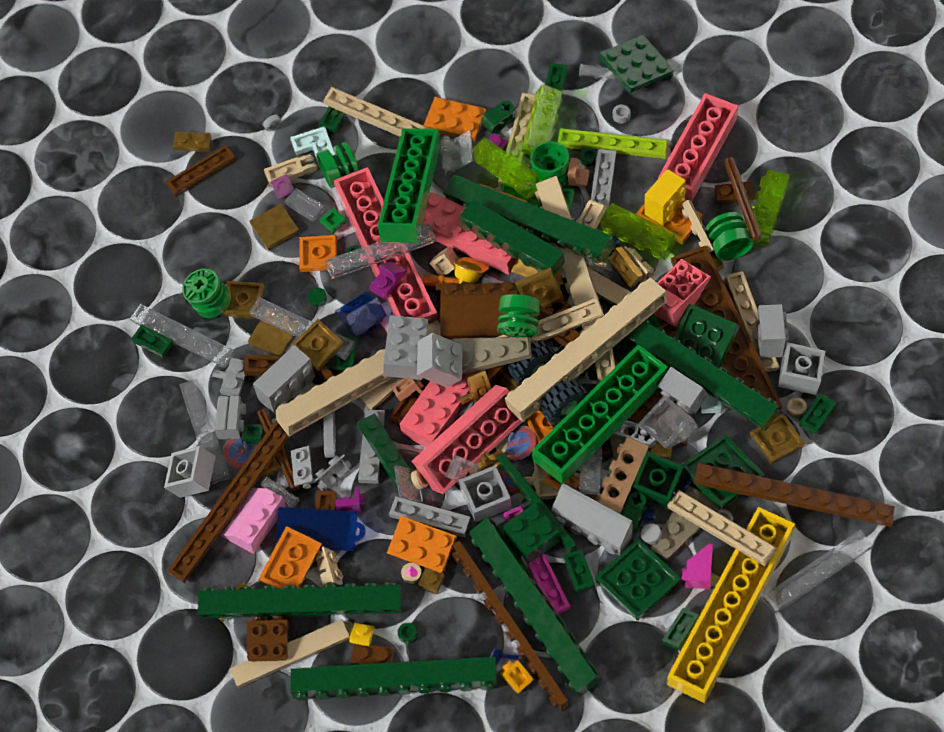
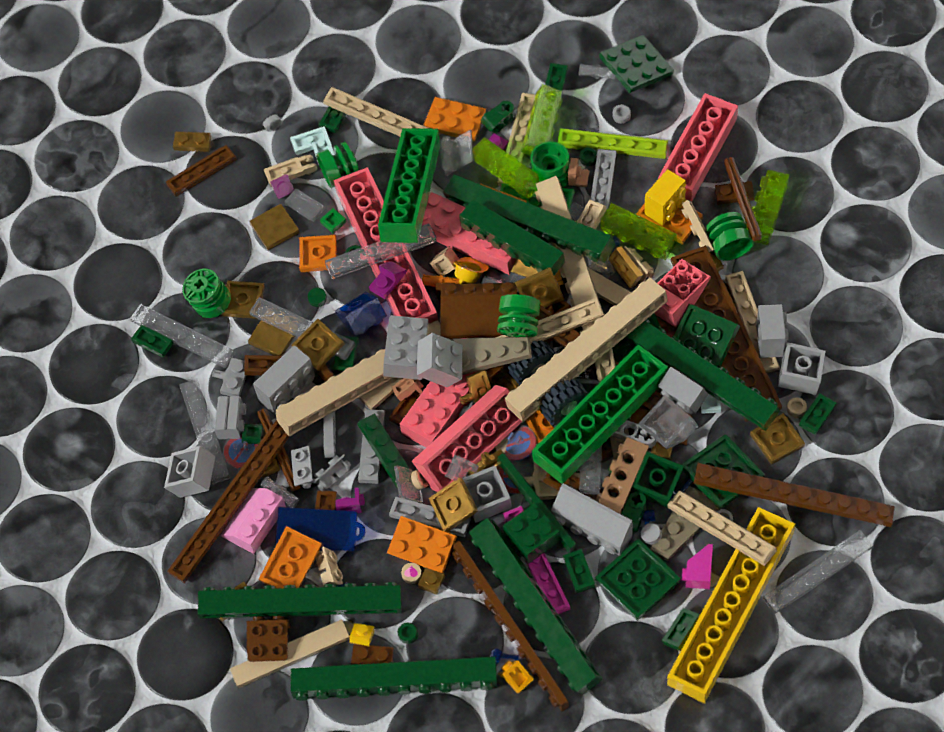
(453, 504): none -> pearl gold tile

